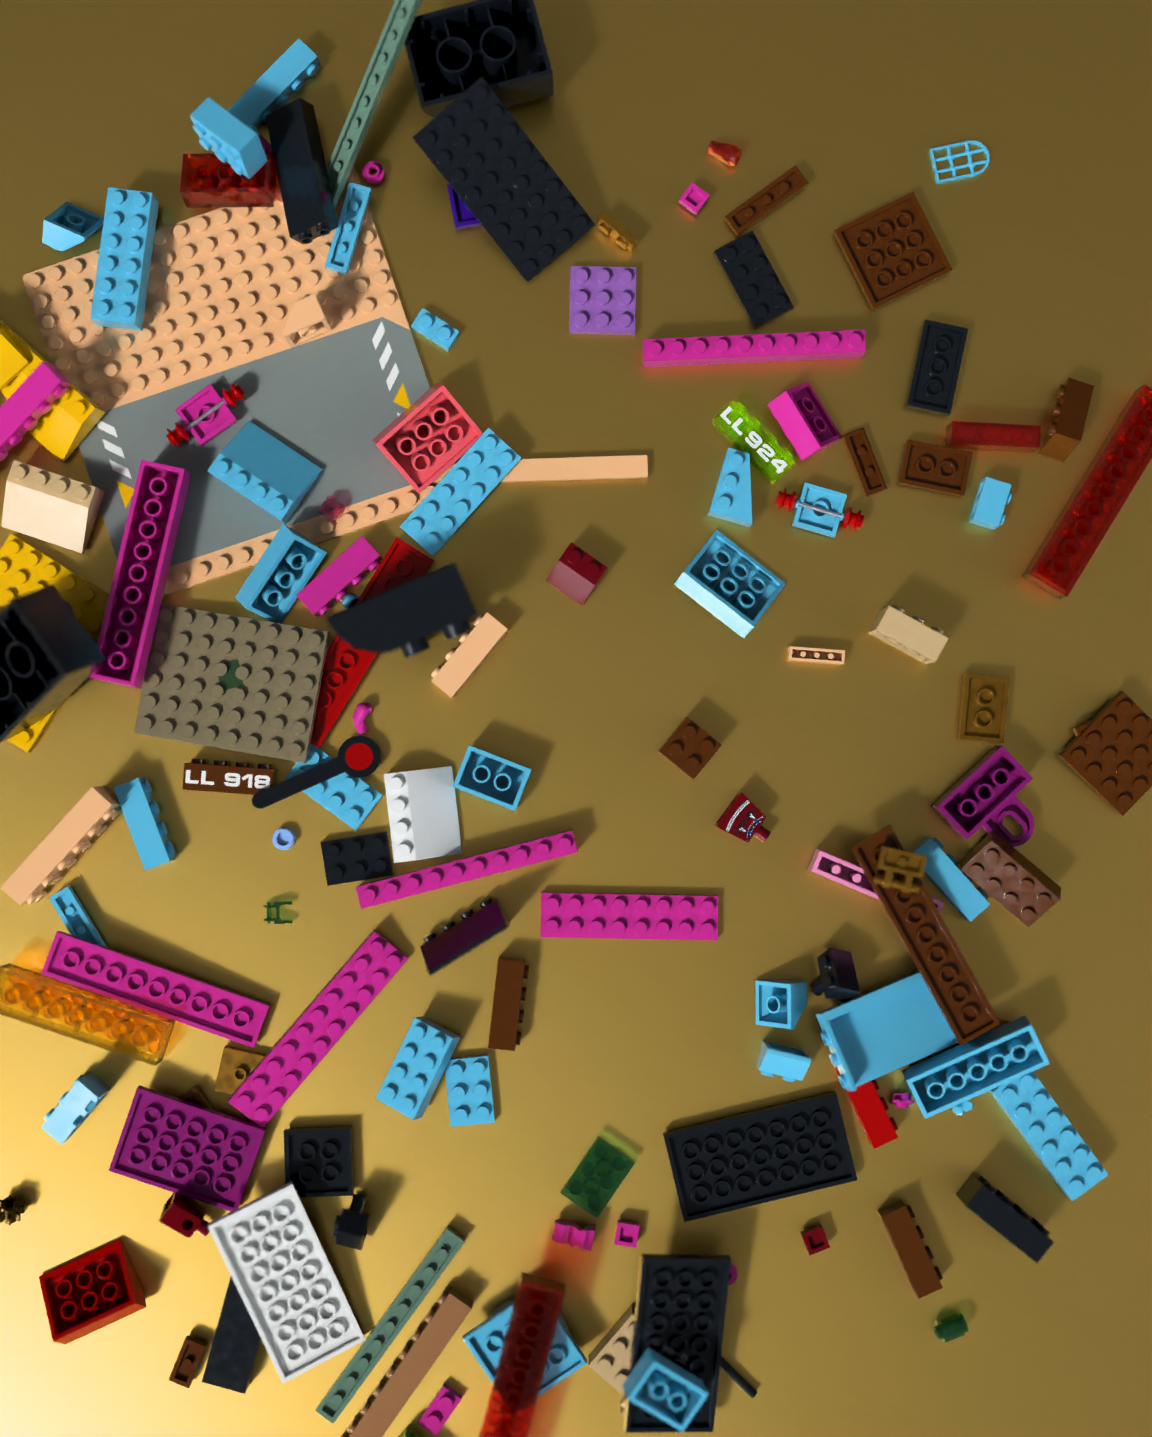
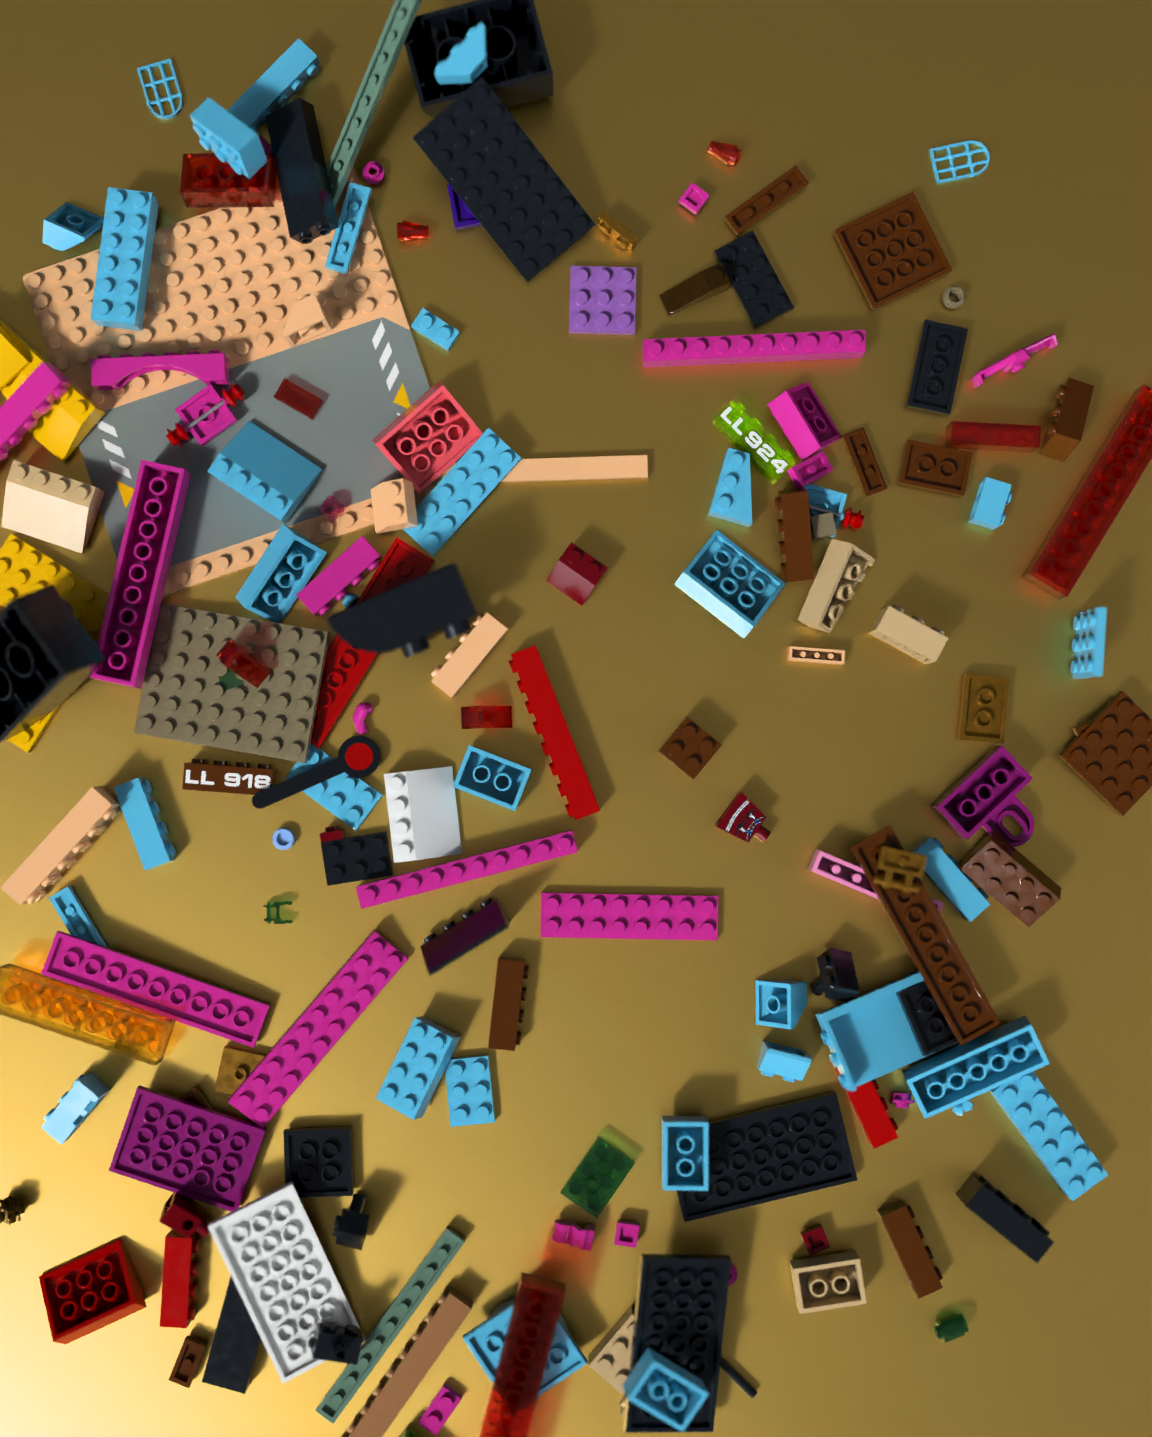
(114, 373): none -> dark pink arch
(153, 83): none -> medium azure window
(178, 1280): none -> red brick
(243, 663): none -> clear red slope
(298, 399): none -> clear red tile
(332, 833): none -> dark red plate
(337, 1343): none -> black brick
(394, 505): none -> light nougat slope
(411, 231): none -> clear red cone
(466, 59): none -> medium azure slope
(486, 717): none -> clear red slope
(555, 733): none -> red brick
(684, 1153): none -> medium azure brick
(696, 289): none -> dark brown slope
(795, 535): none -> reddish brown brick
(810, 470): none -> dark pink plate
(823, 525): none -> dark tan tile
(828, 1282): none -> tan brick
(834, 584): none -> tan wedge
(925, 1019): none -> black plate
(956, 291): none -> dark tan plate
(1015, 360): none -> dark pink plate
(1089, 643): none -> medium azure plate

